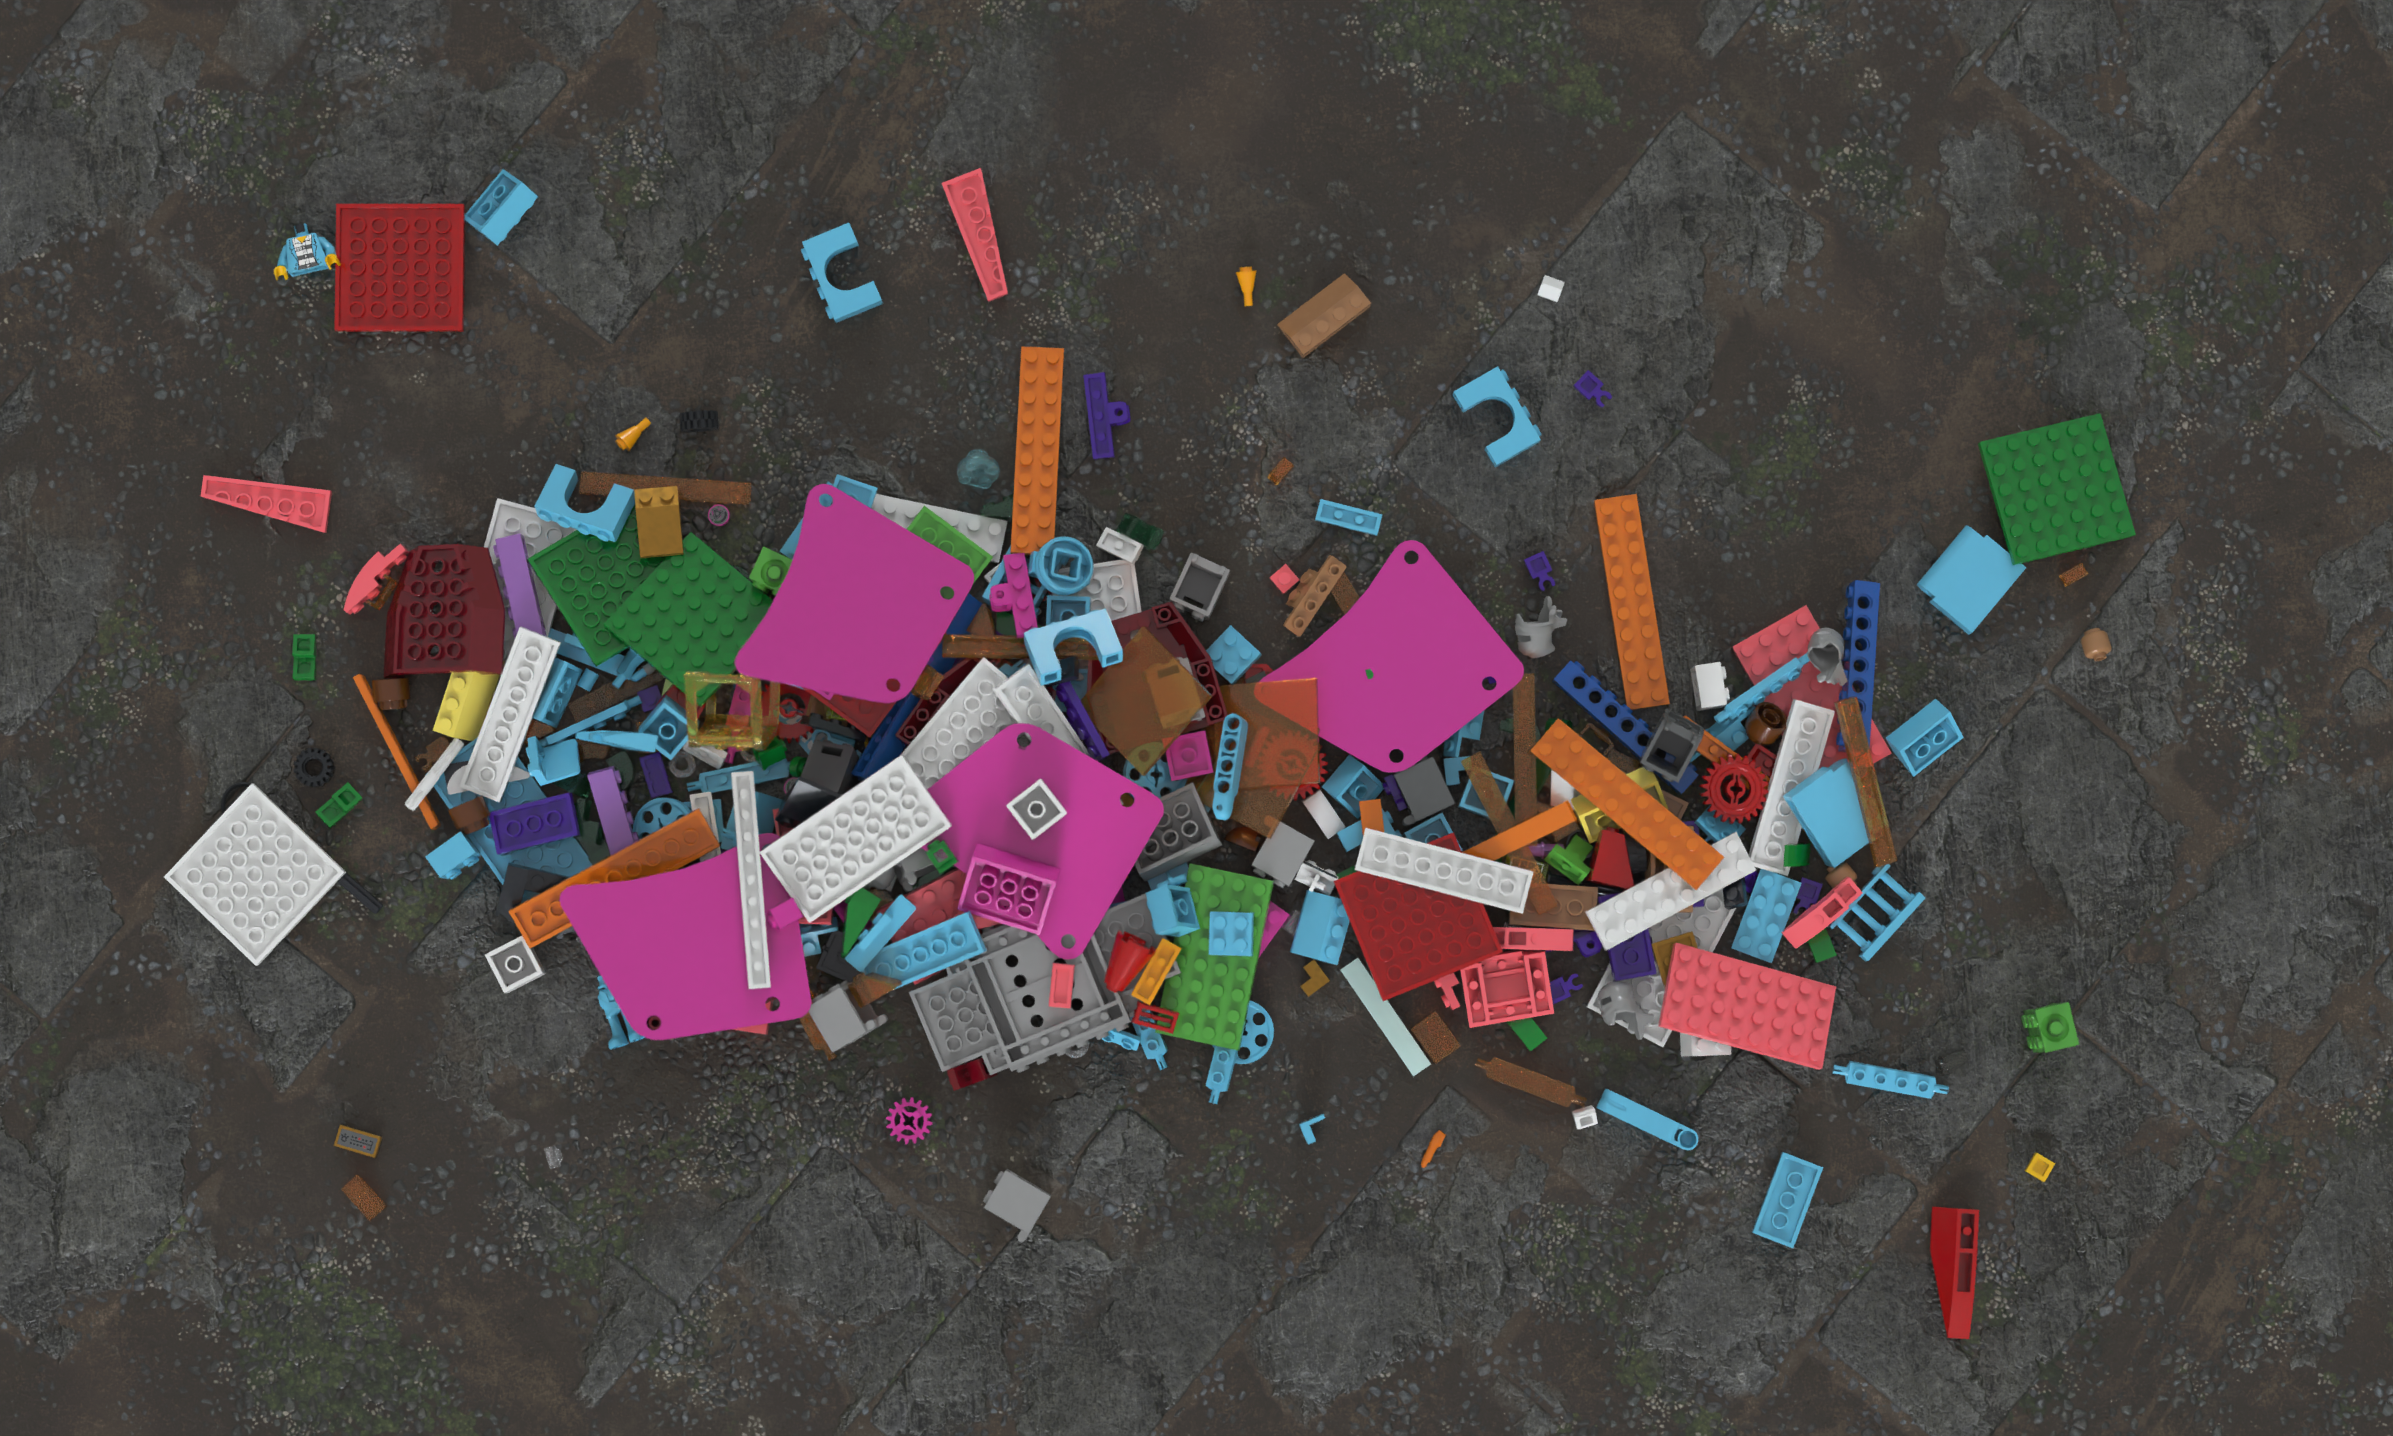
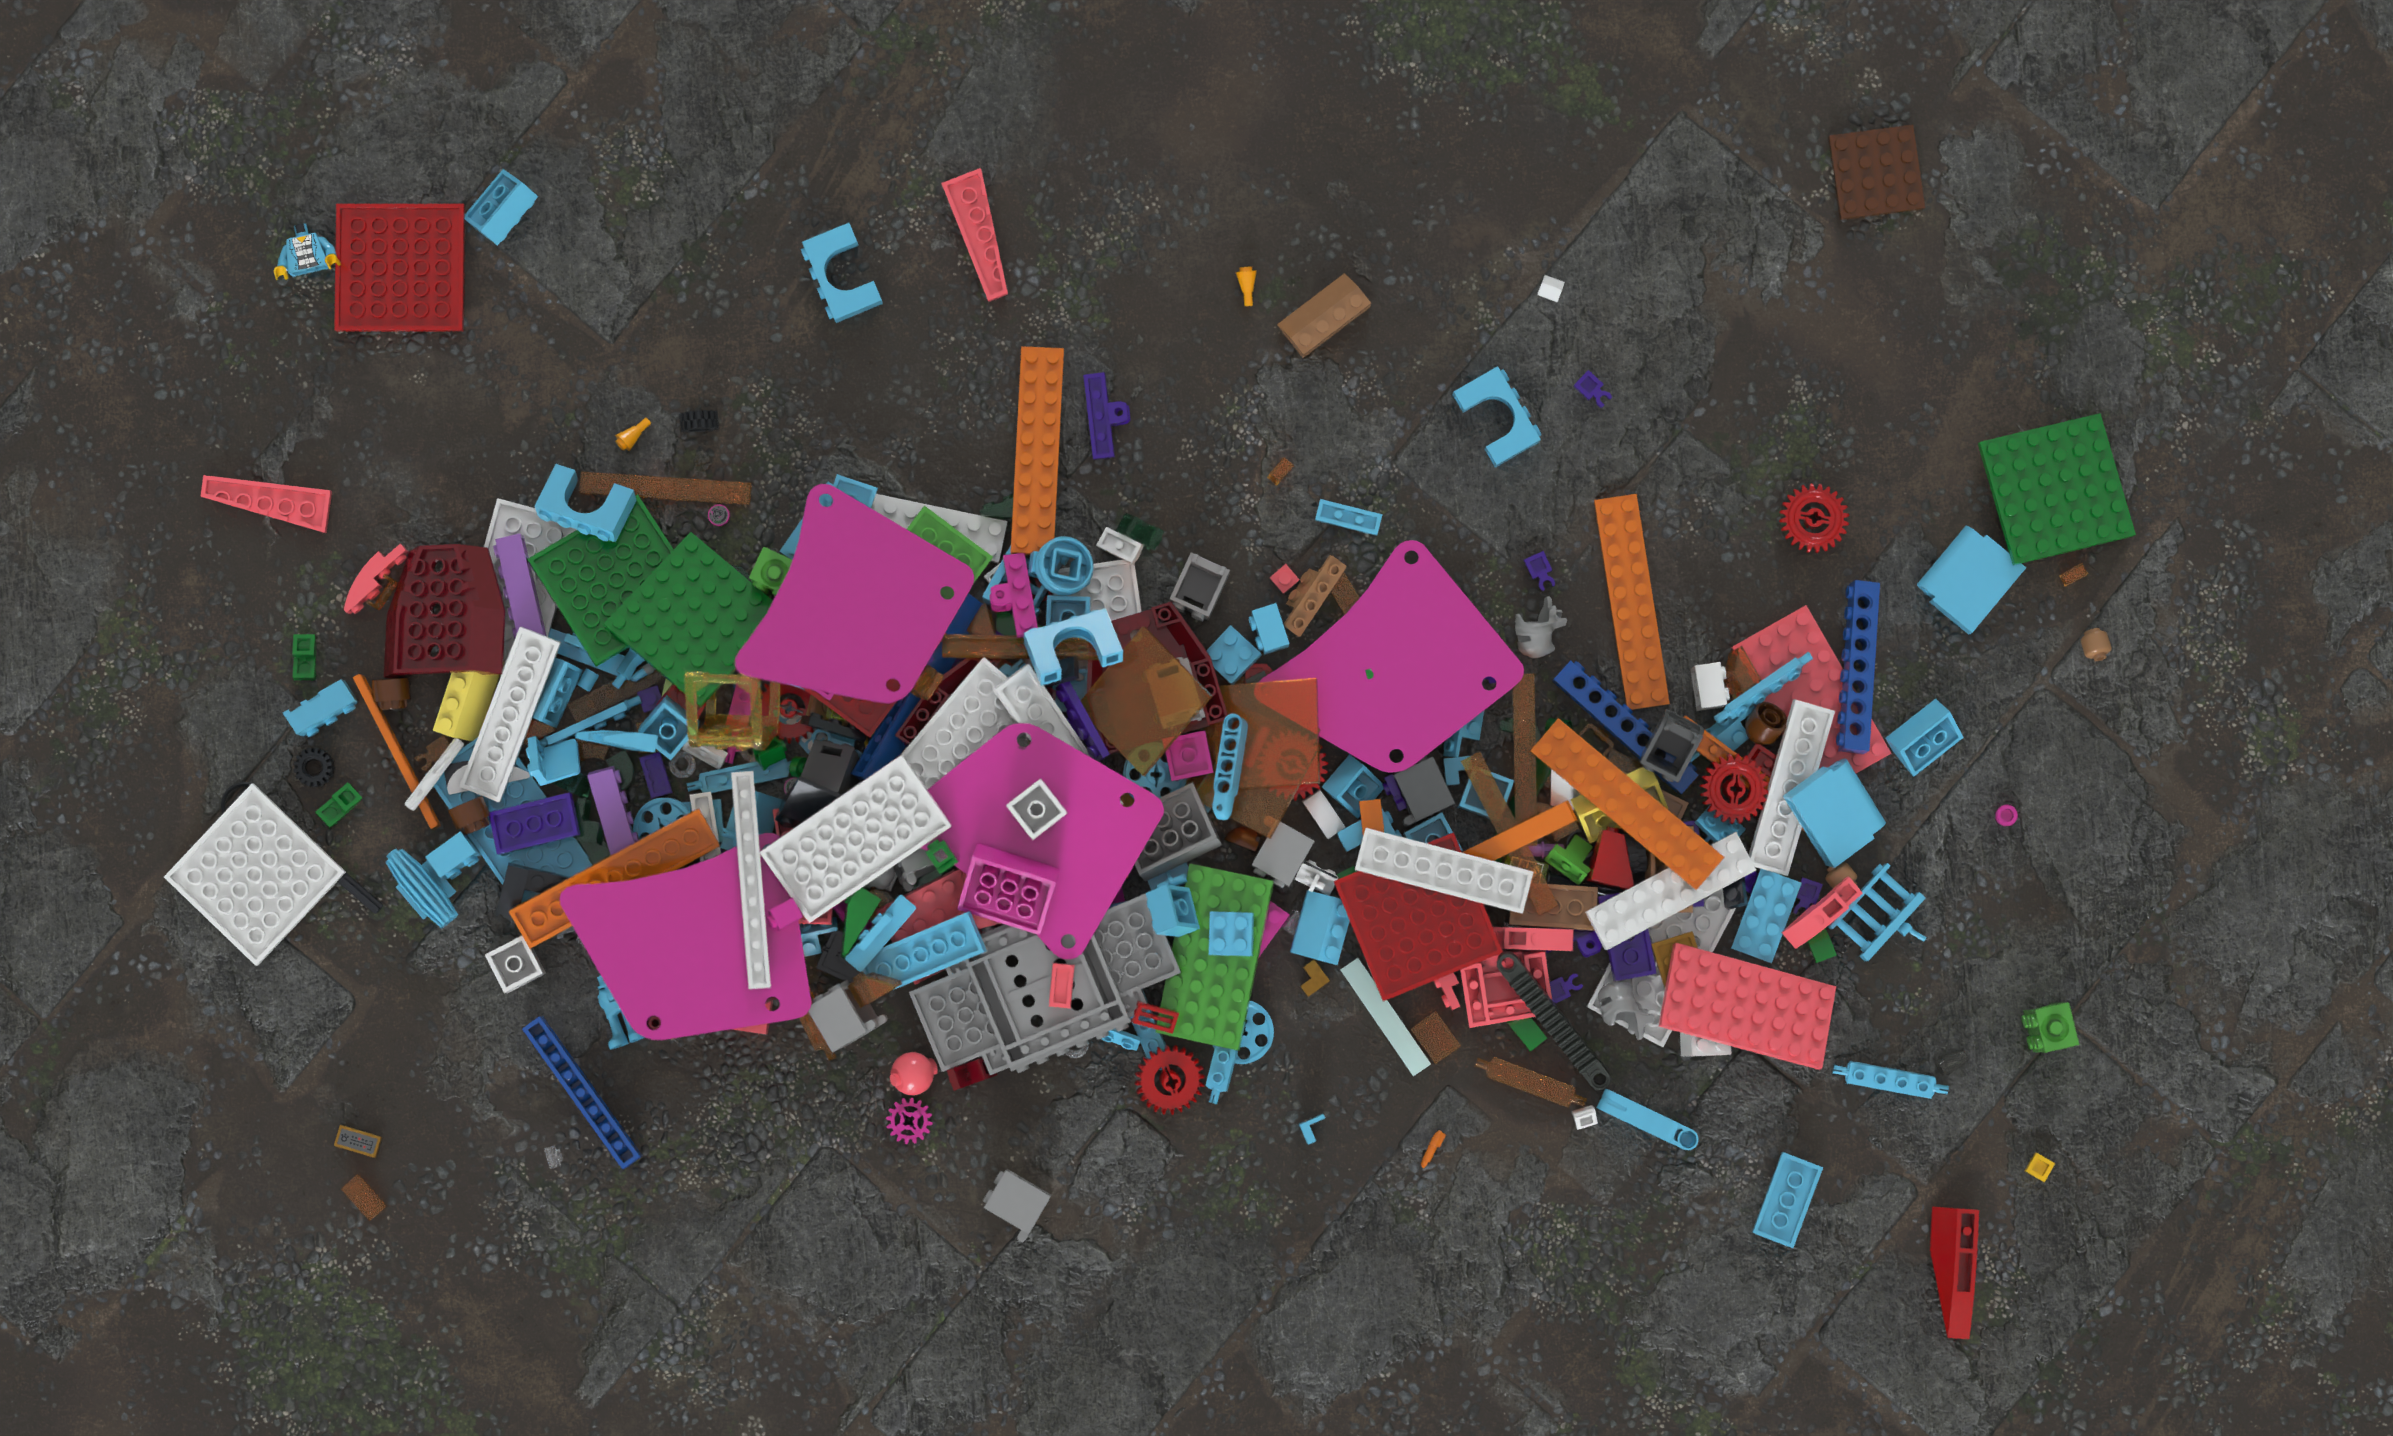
(322, 709): none -> medium azure wedge
(422, 887): none -> medium azure plate
(582, 1092): none -> blue brick
(659, 522): pearl gold slope -> none
(913, 1073): none -> coral brick
(978, 469): clear light blue plate -> none
(1126, 960): red cone -> none
(1156, 971): light orange plate -> none
(1175, 1098): none -> red gear
(1269, 629): none -> medium azure brick
(1553, 1020): none -> pearl dark grey gear
(1740, 673): none -> clear orange slope
(1794, 513): none -> red gear
(1796, 855): green slope -> none
(1826, 653): light grey piece -> none
(1865, 781): clear orange plate -> none
(1876, 172): none -> reddish brown plate
(1906, 927): none -> medium azure hand
(2006, 815): none -> dark pink tile

